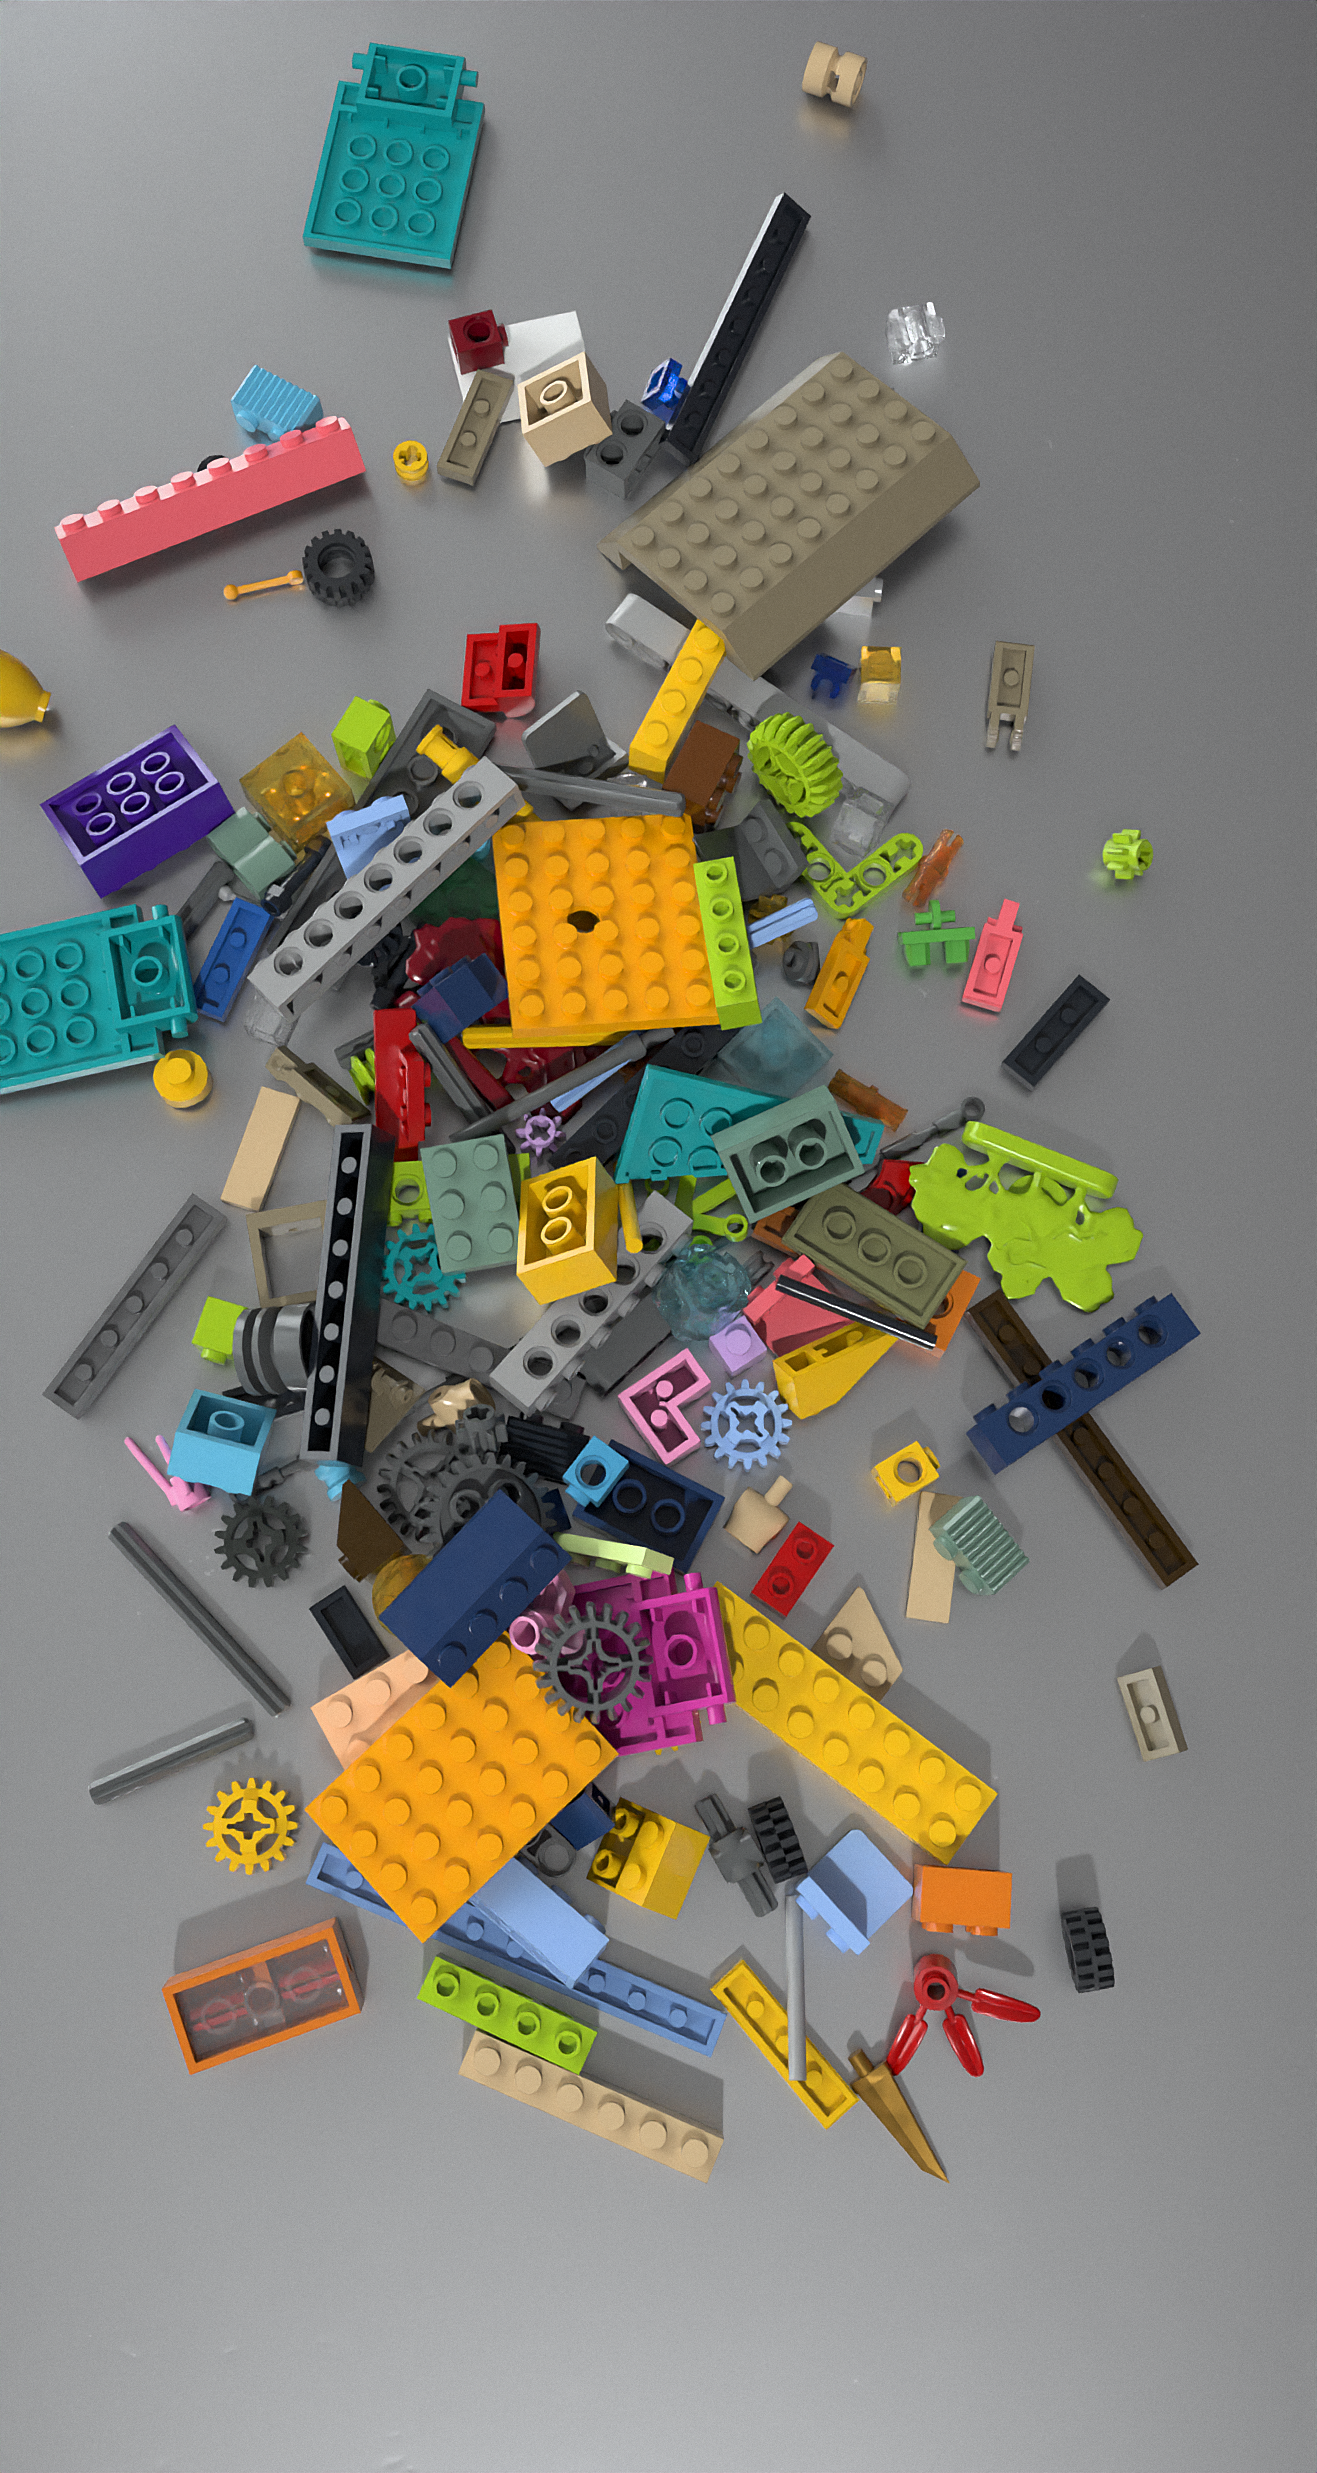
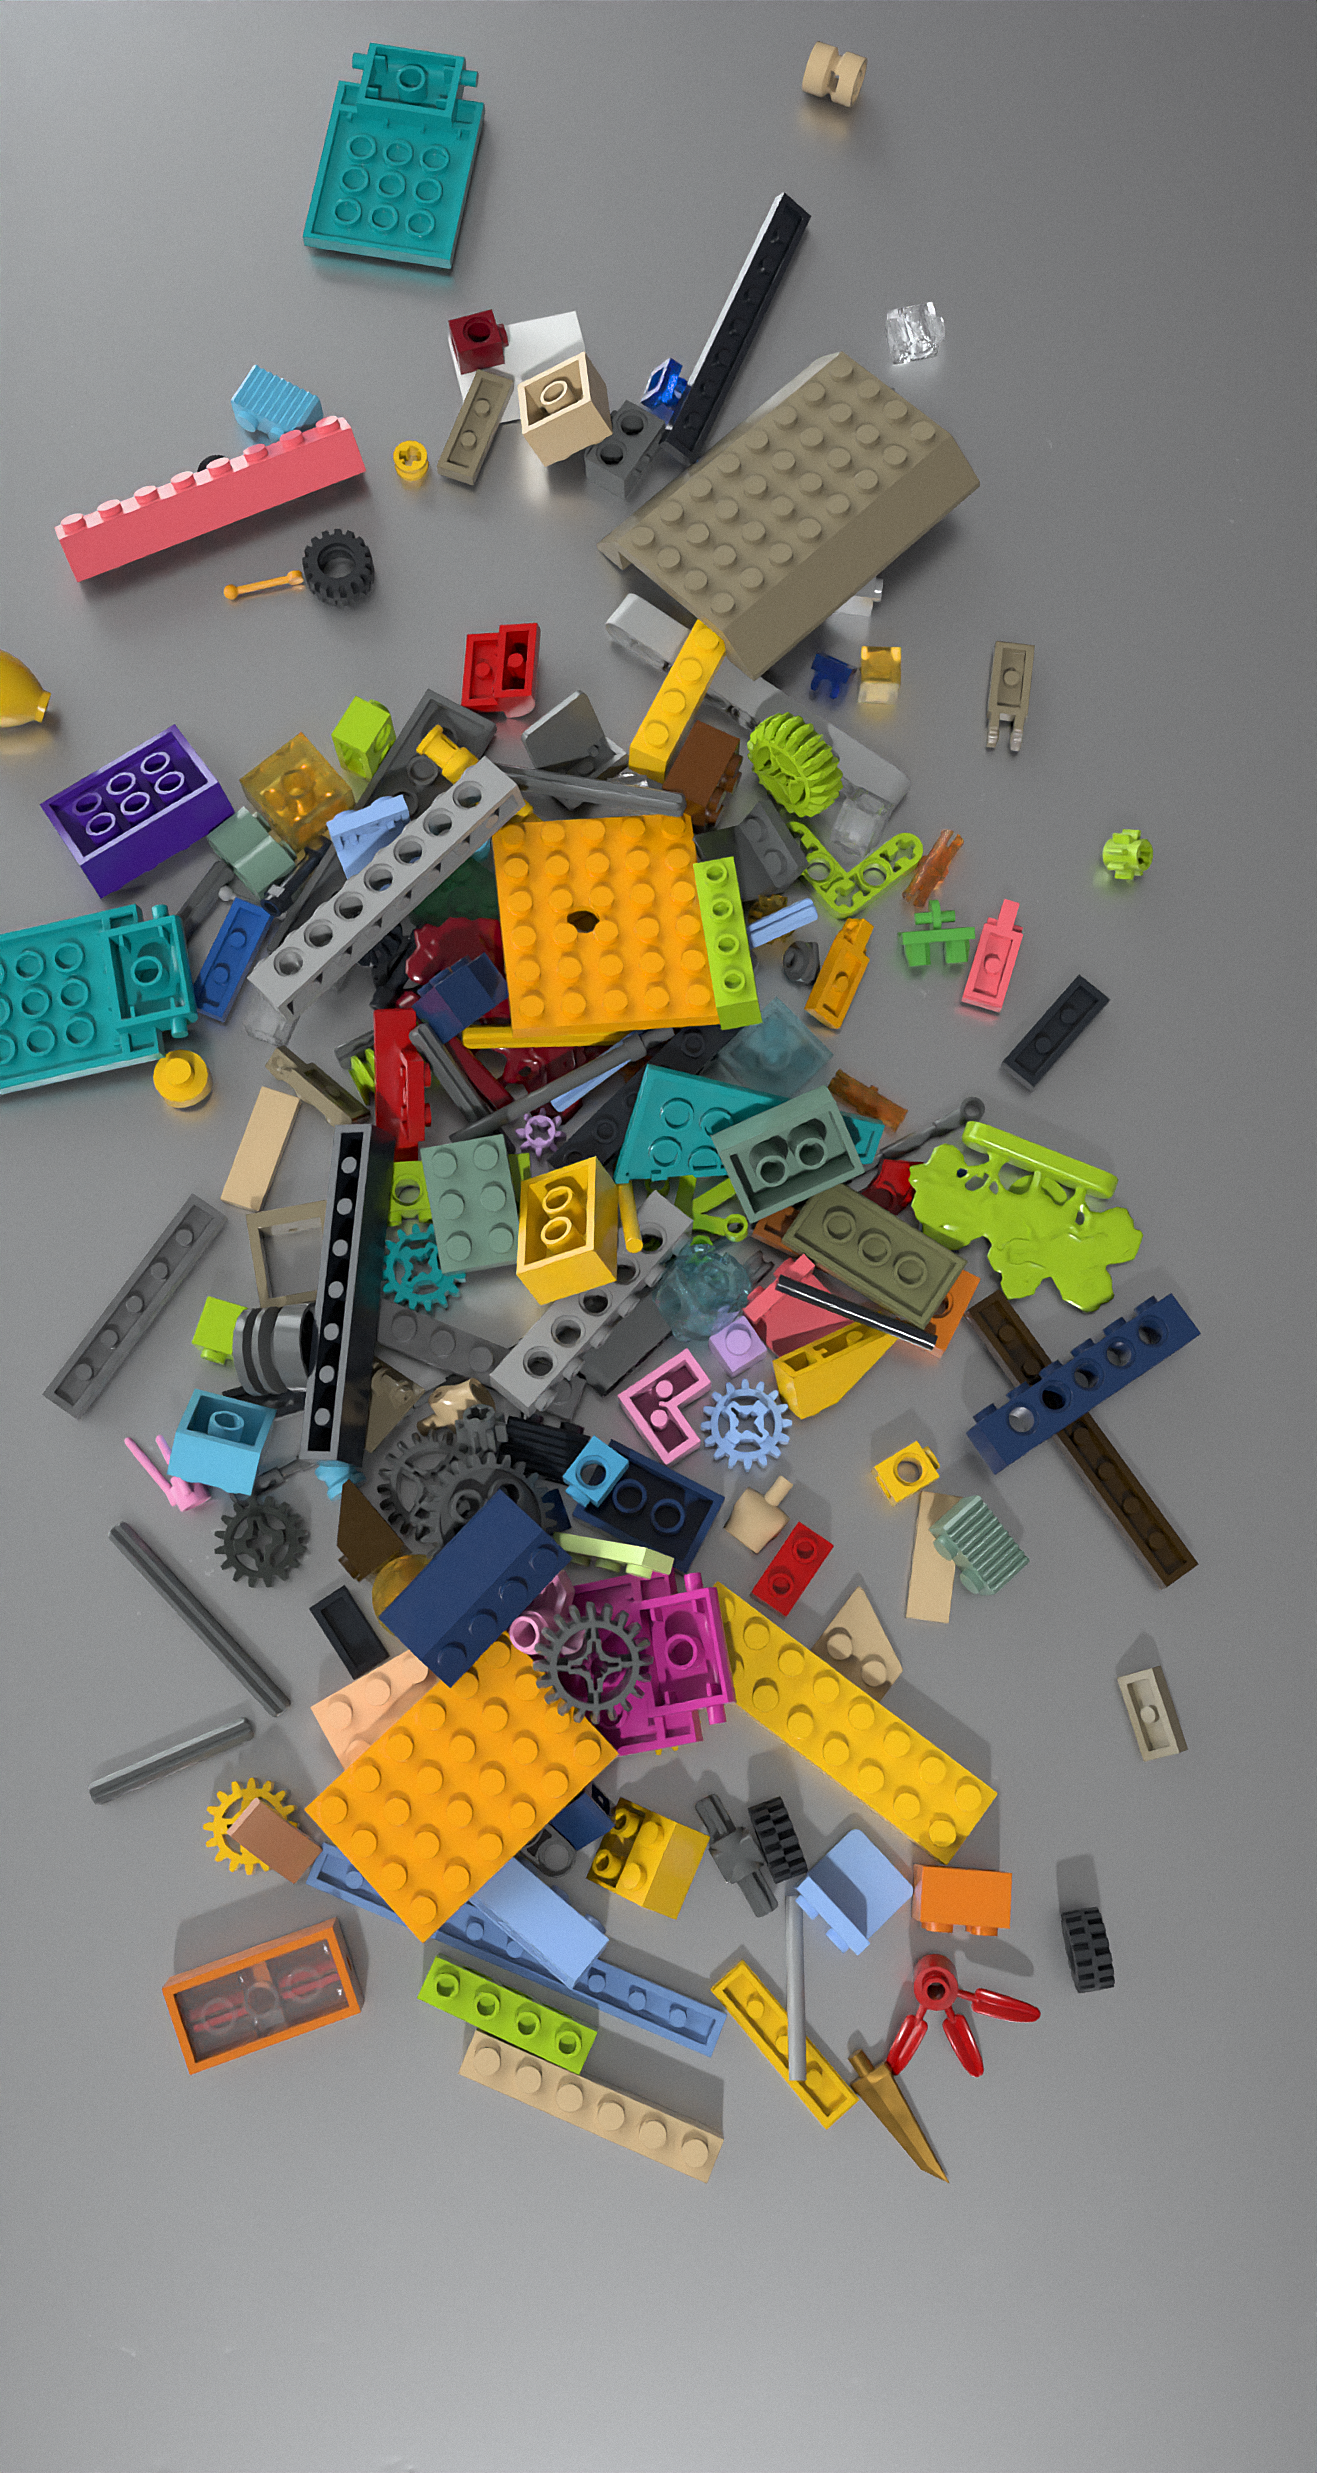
(274, 1840): none -> nougat slope

